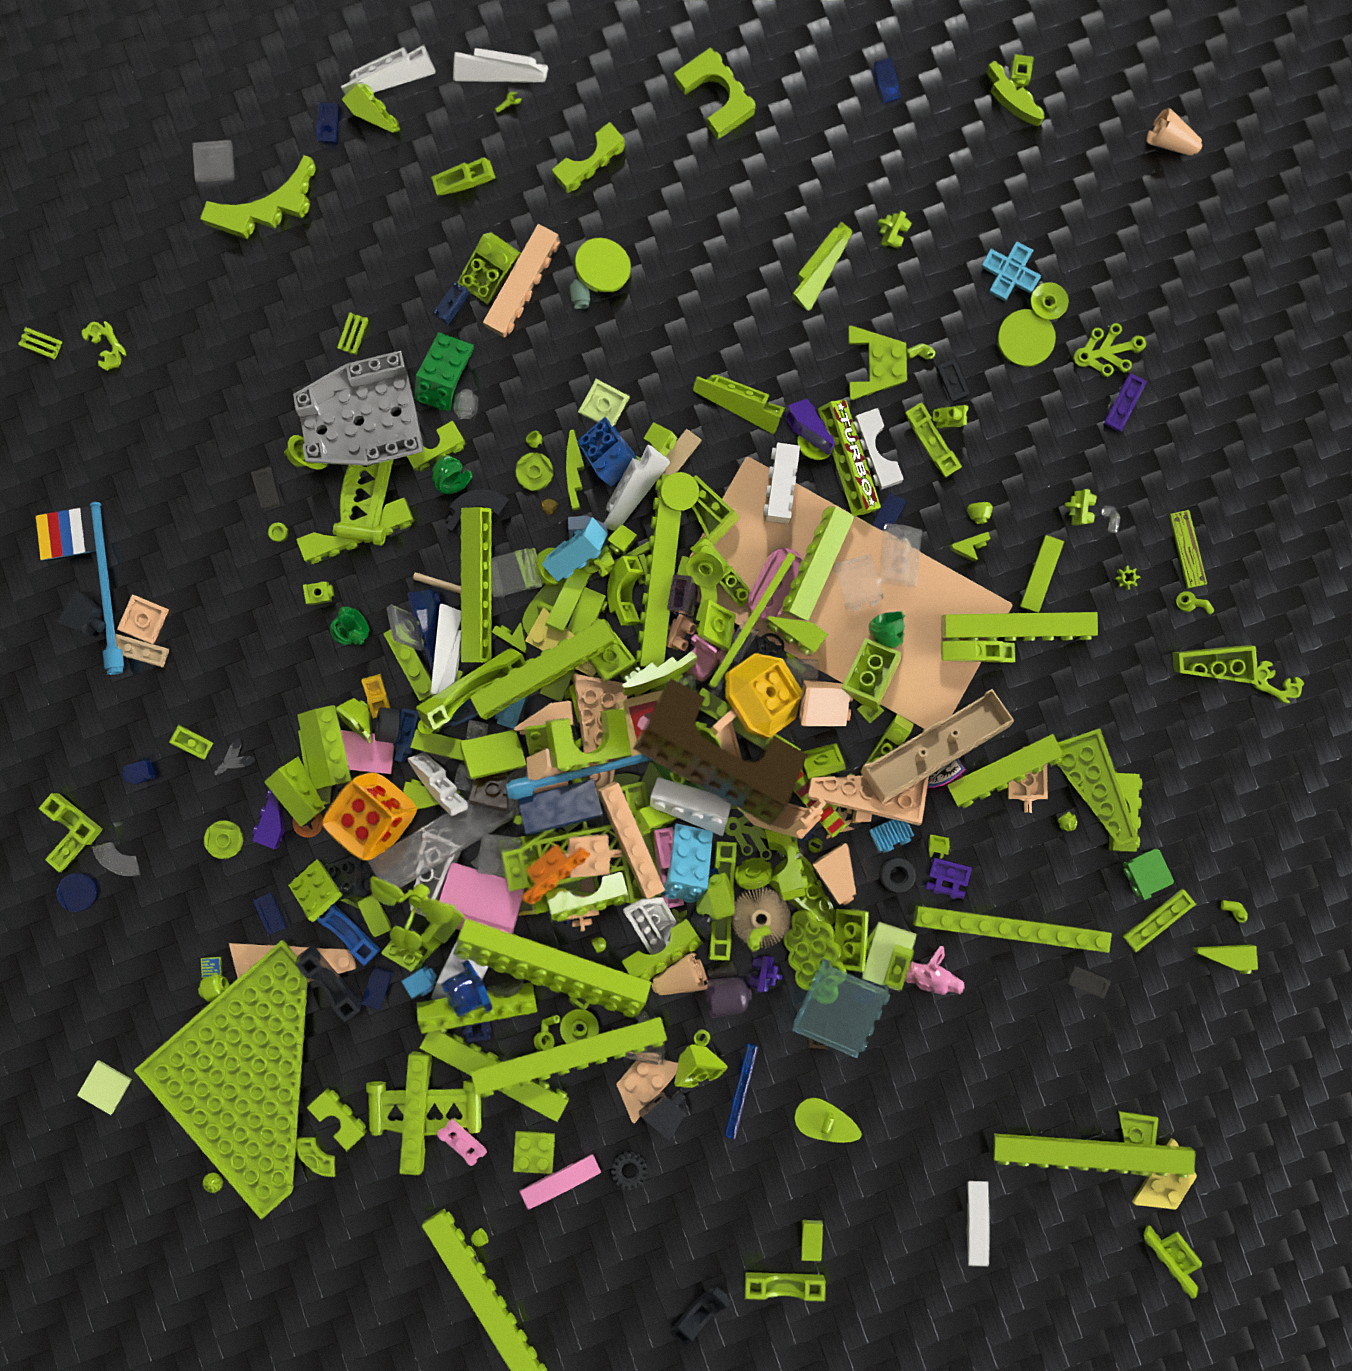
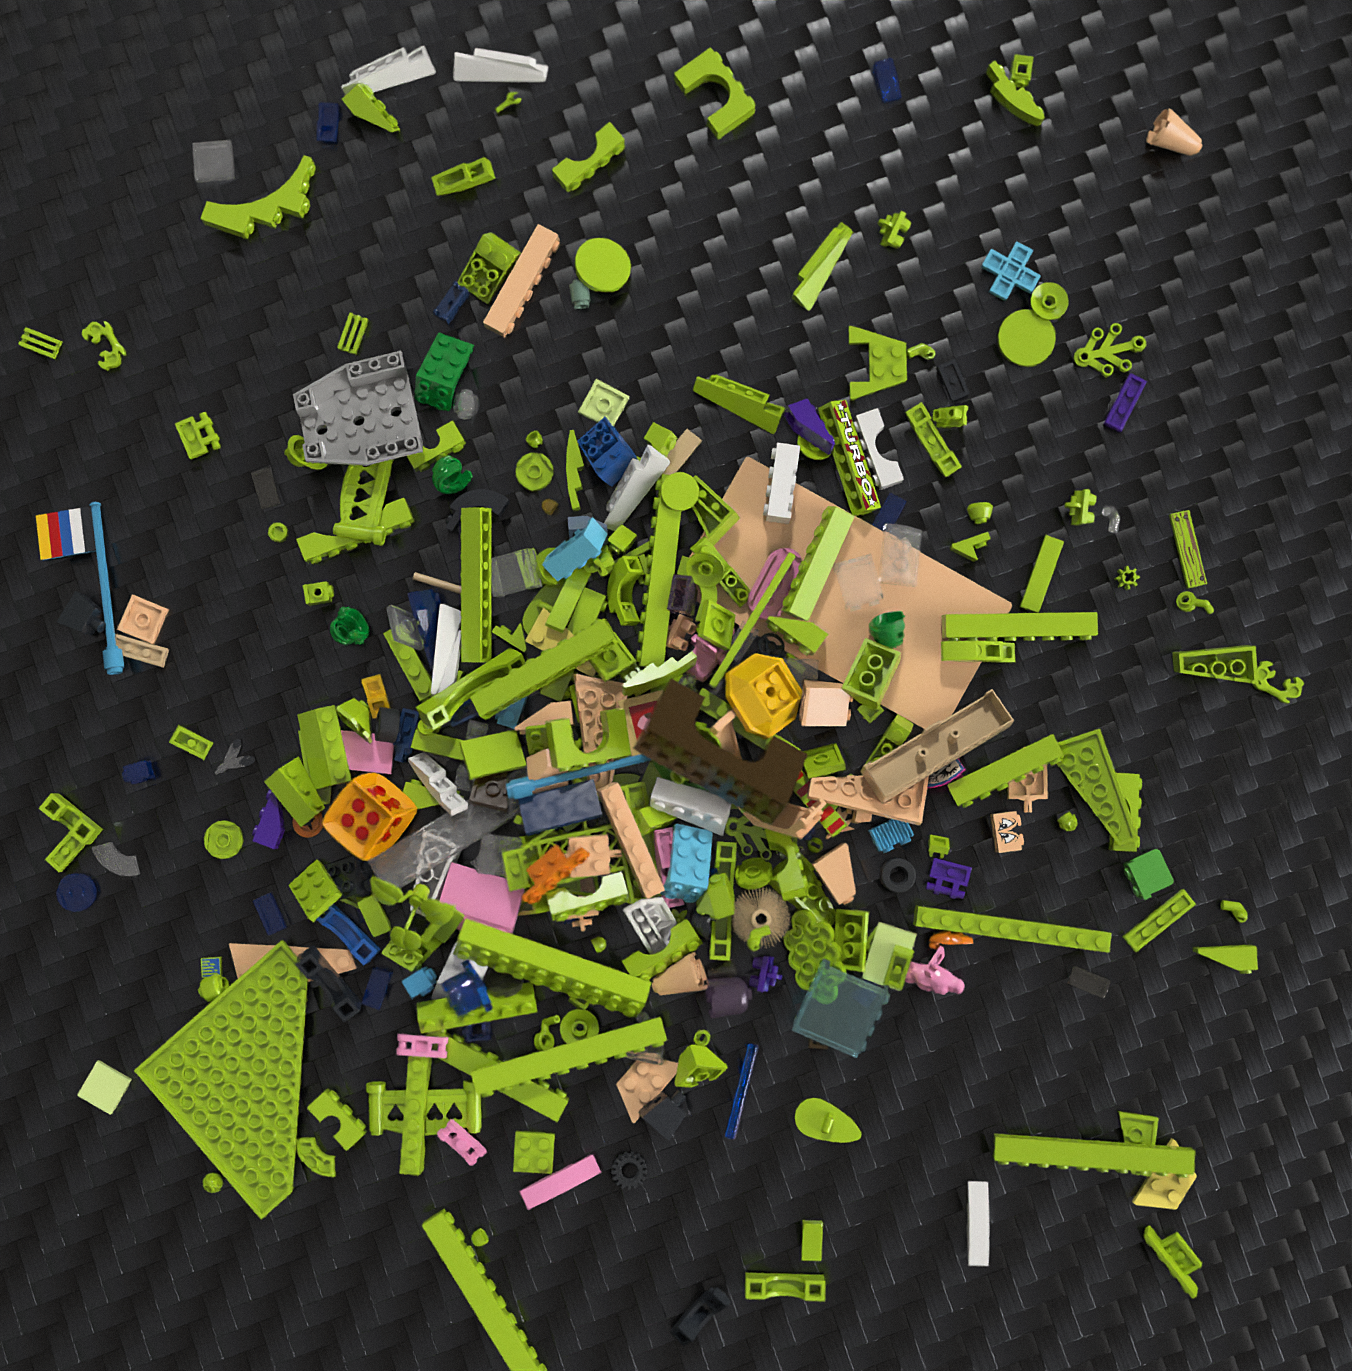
(192, 438): none -> lime plate
(422, 1045): none -> bright pink plate
(949, 938): none -> orange arm
(1006, 831): none -> light nougat brick

